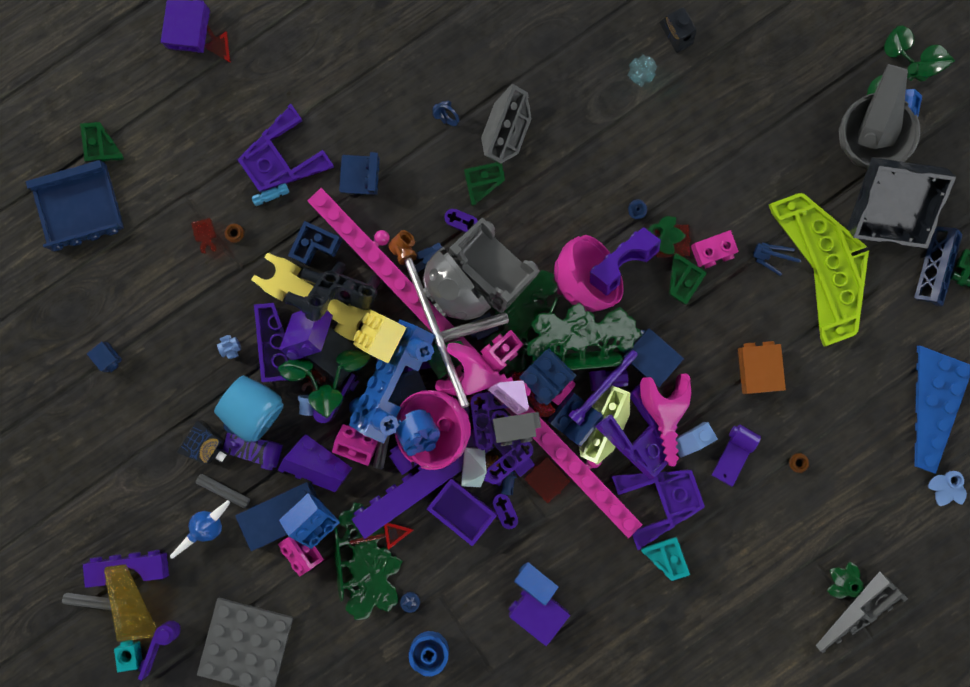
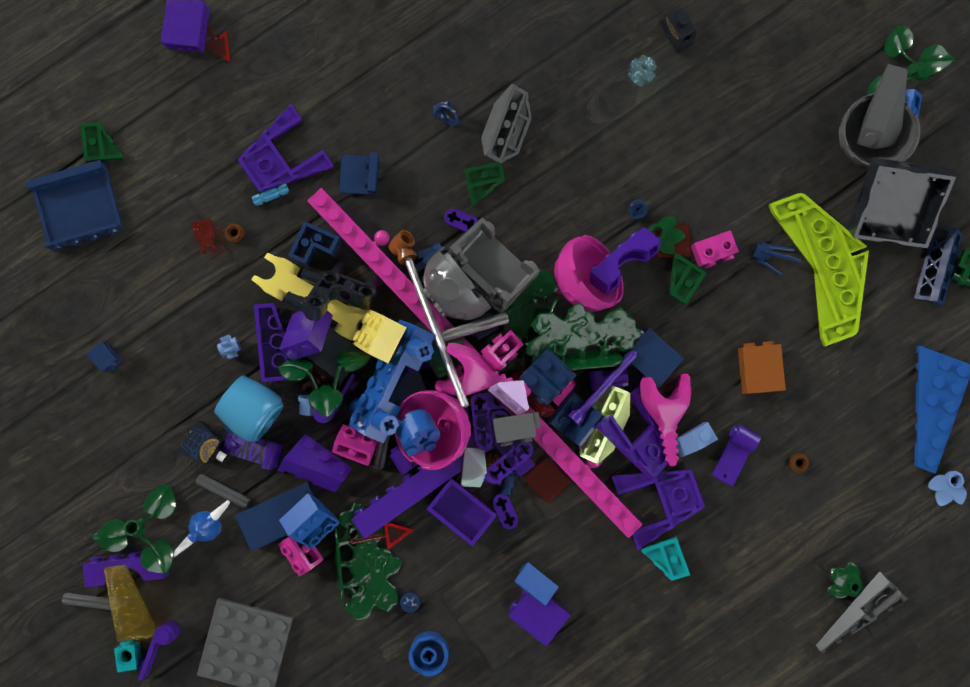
(114, 534): none -> dark green plant

